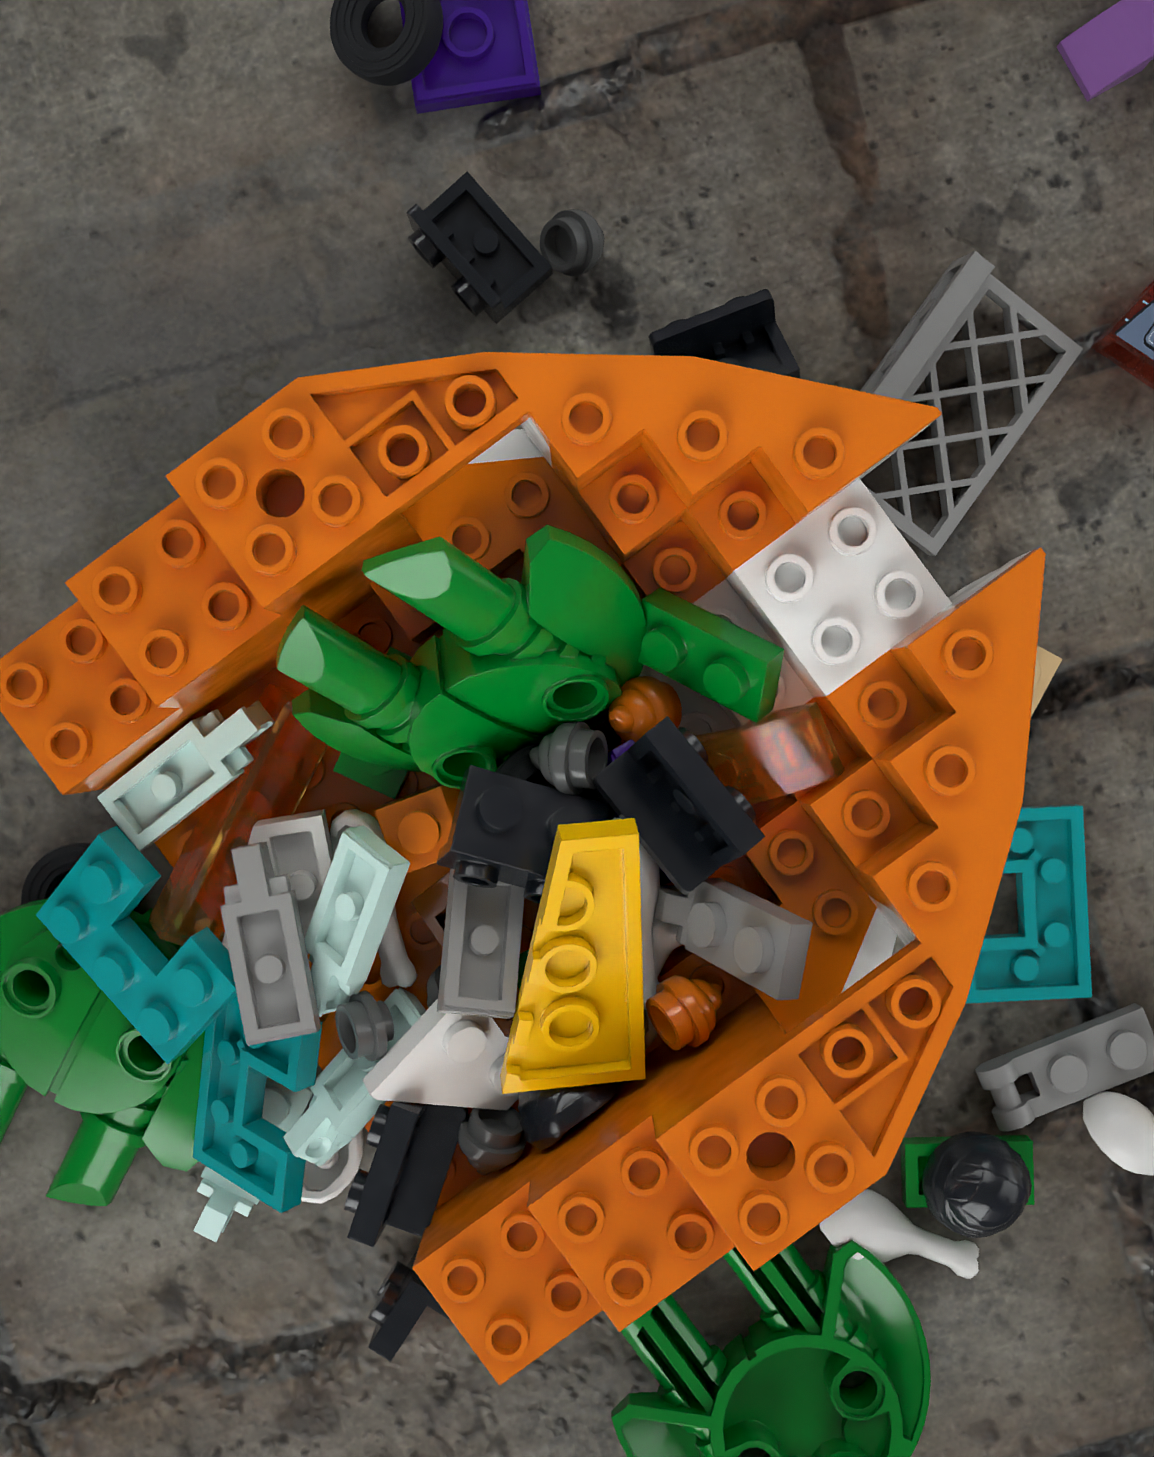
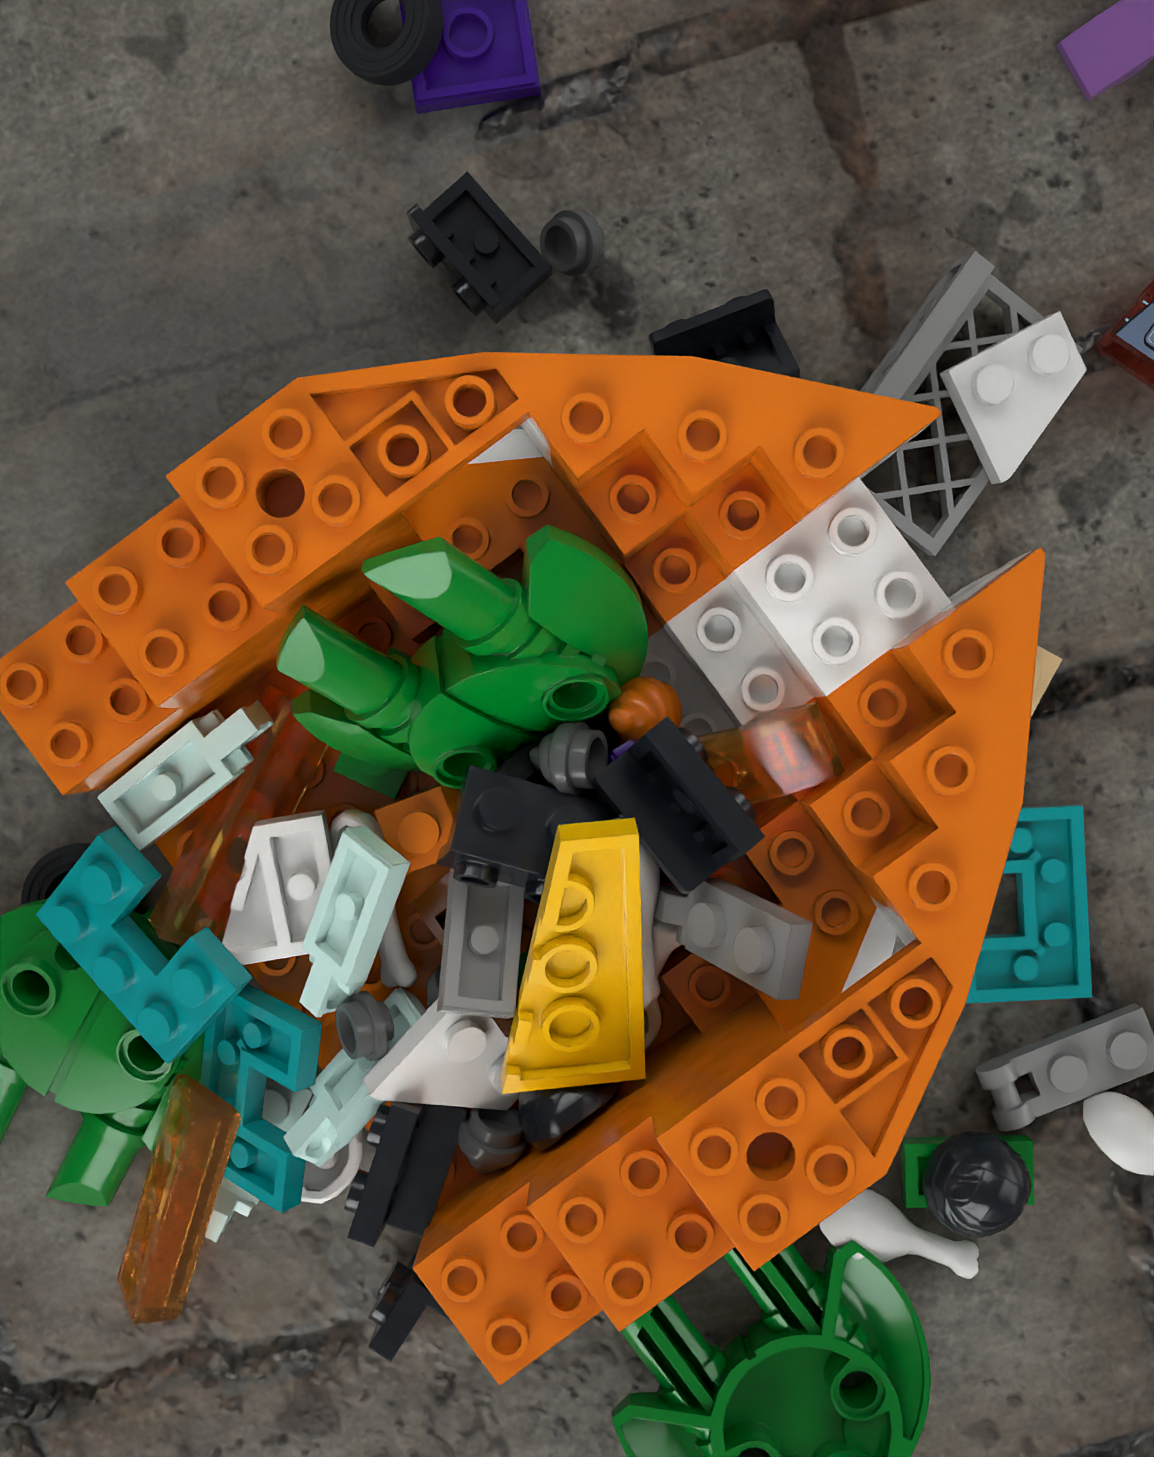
(176, 1201): none -> clear orange slope
(267, 950): light grey hinge -> none
(684, 1010): orange plate -> none
(710, 655): green plate -> none
(1014, 391): none -> white wing

